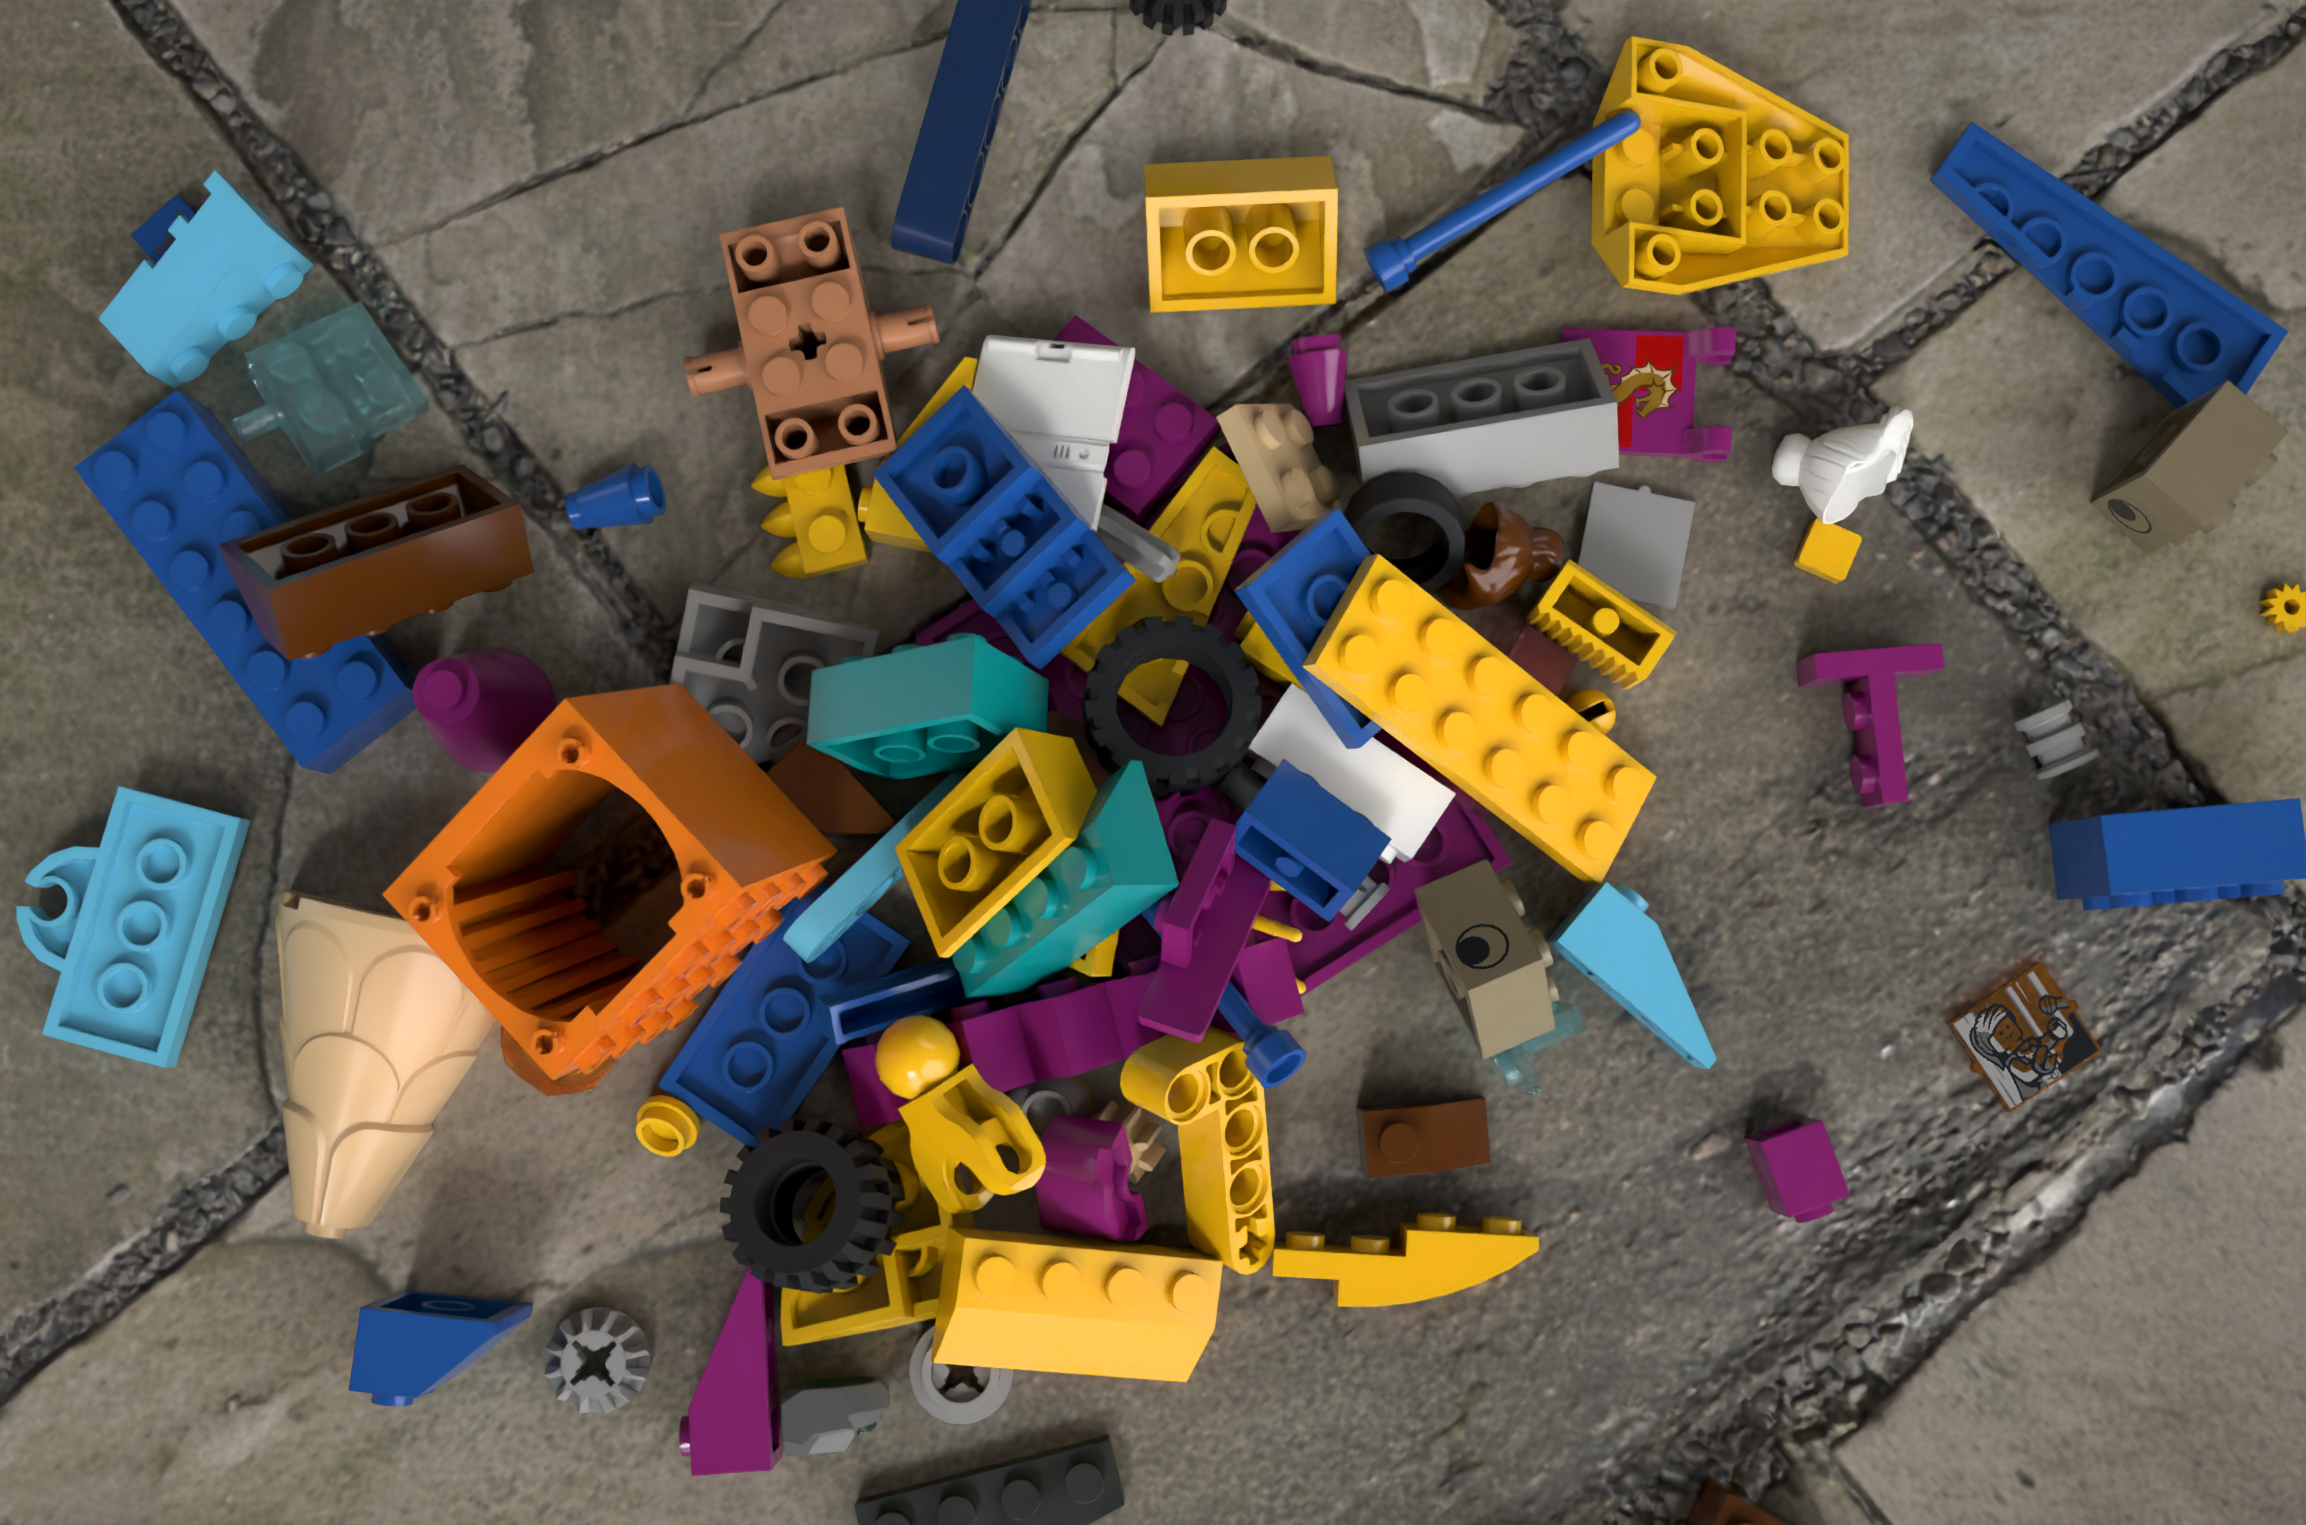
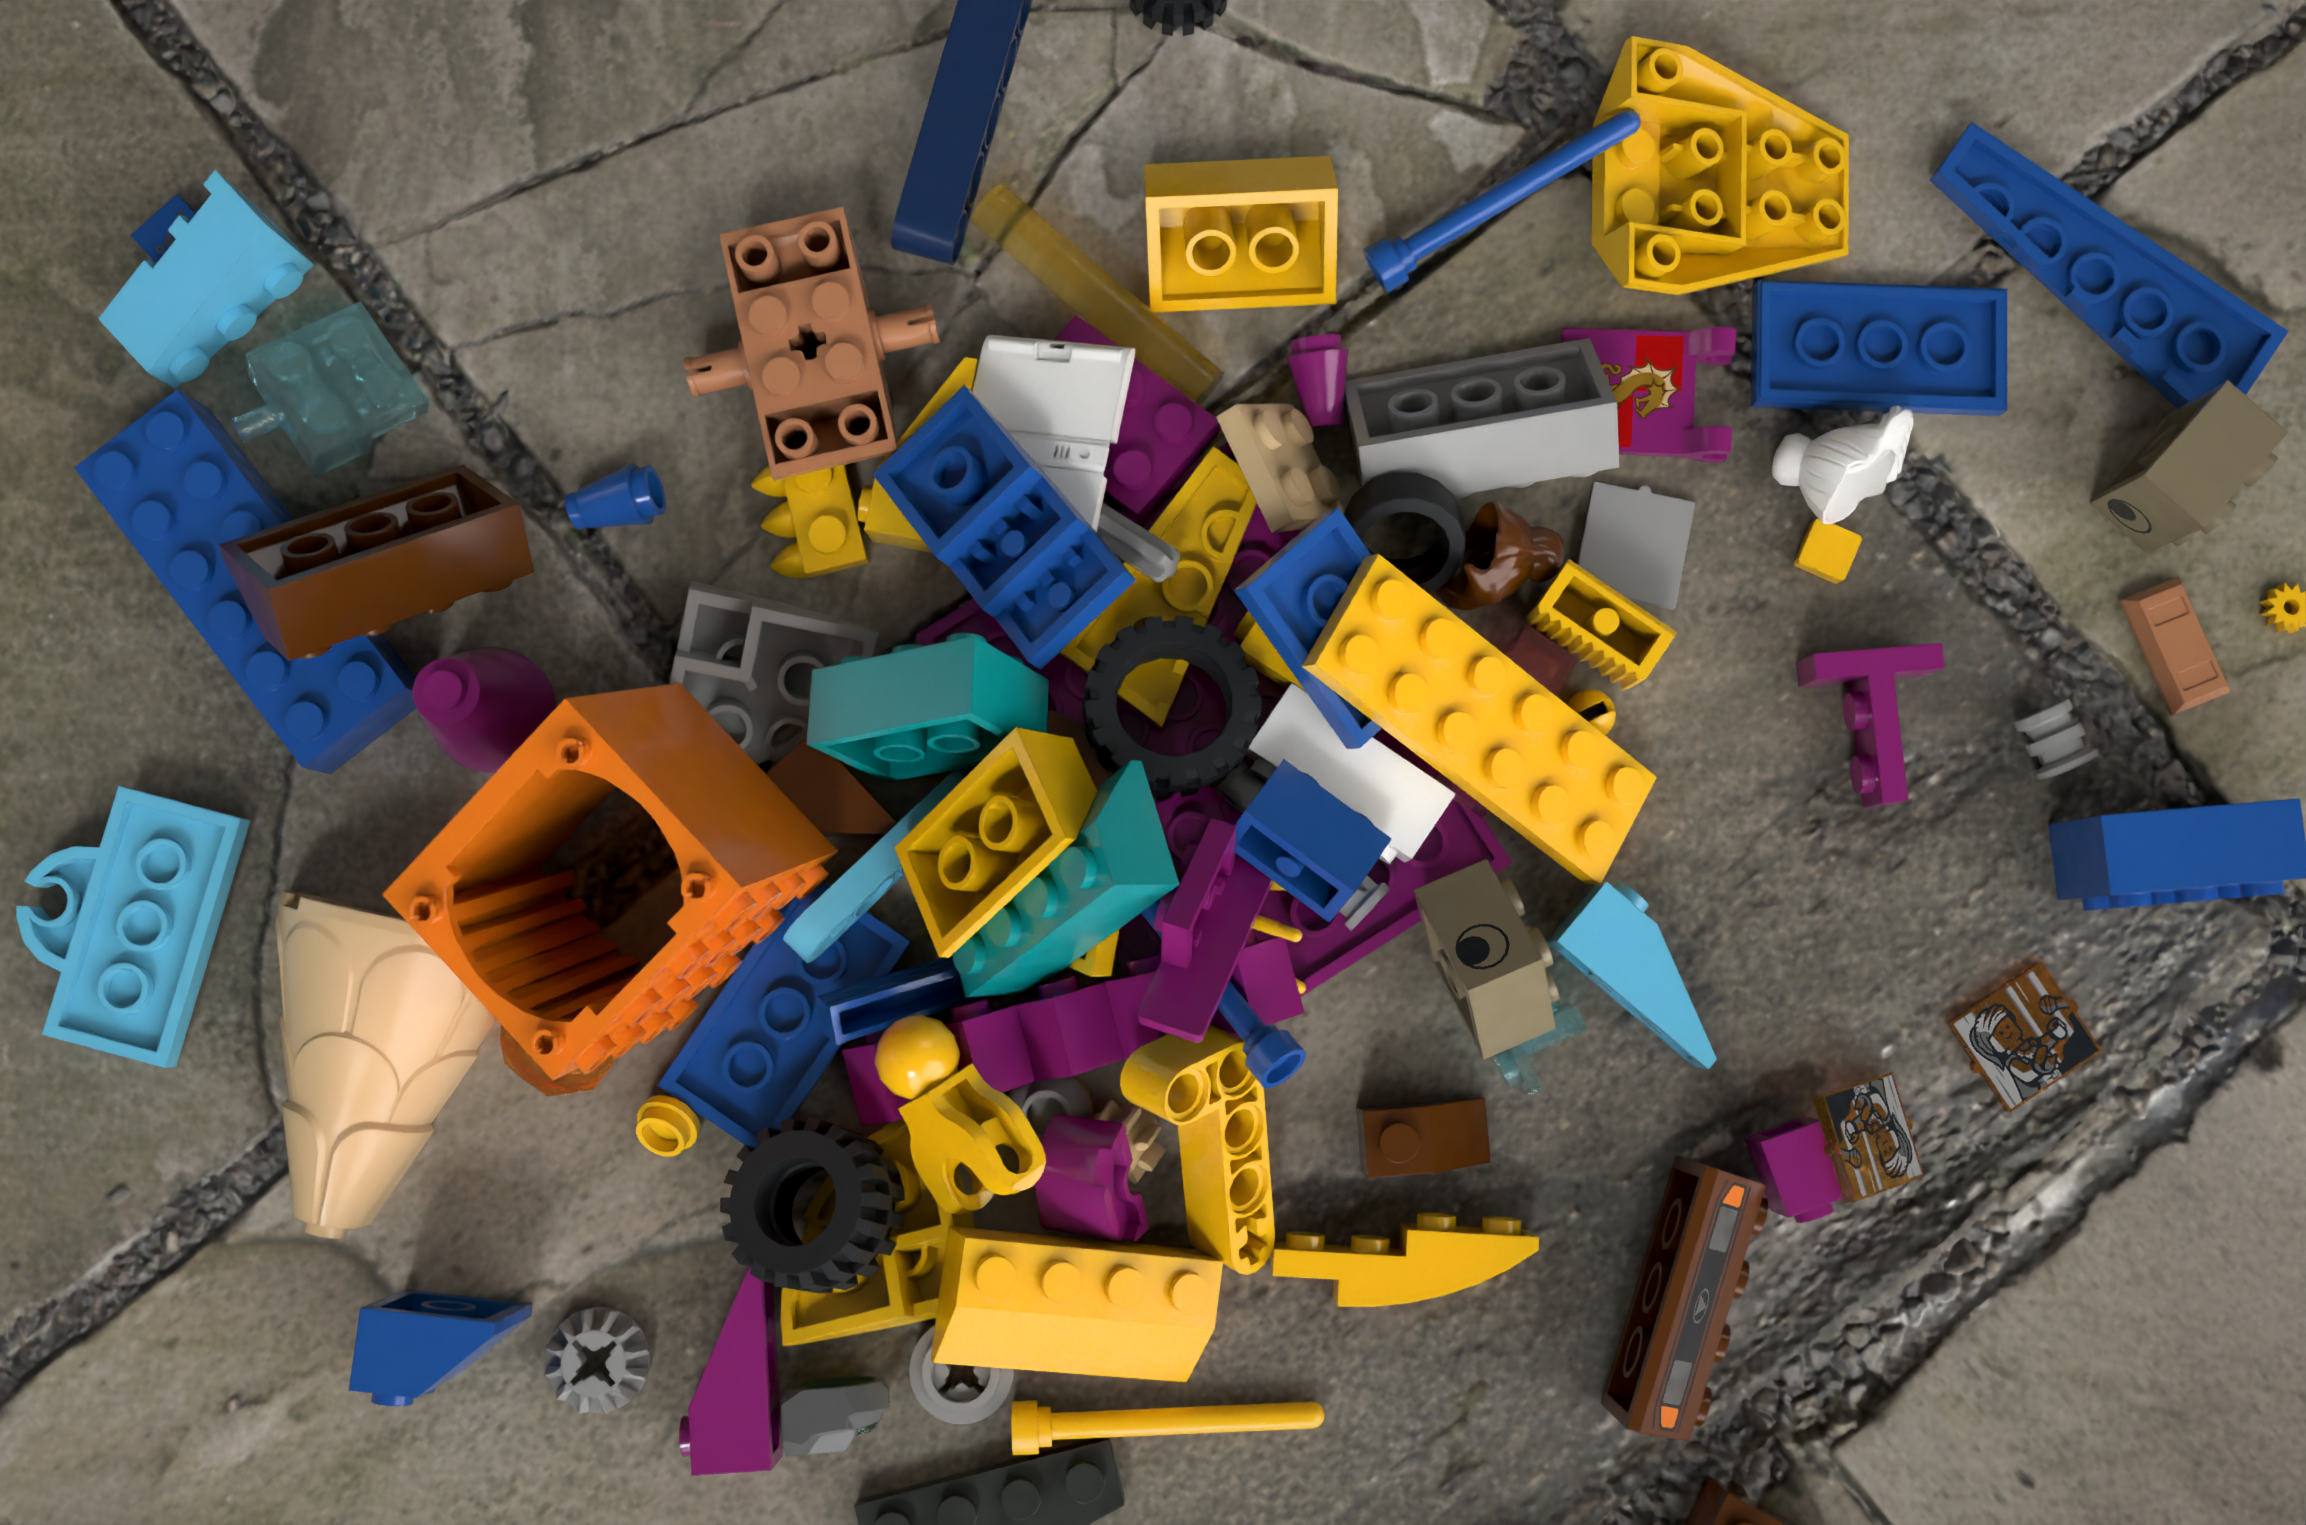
(1037, 1426): none -> yellow piece
(1094, 293): none -> clear yellow piece
(1684, 1300): none -> reddish brown slope
(1868, 1137): none -> piece
(1879, 347): none -> blue tile
(2174, 646): none -> nougat tile

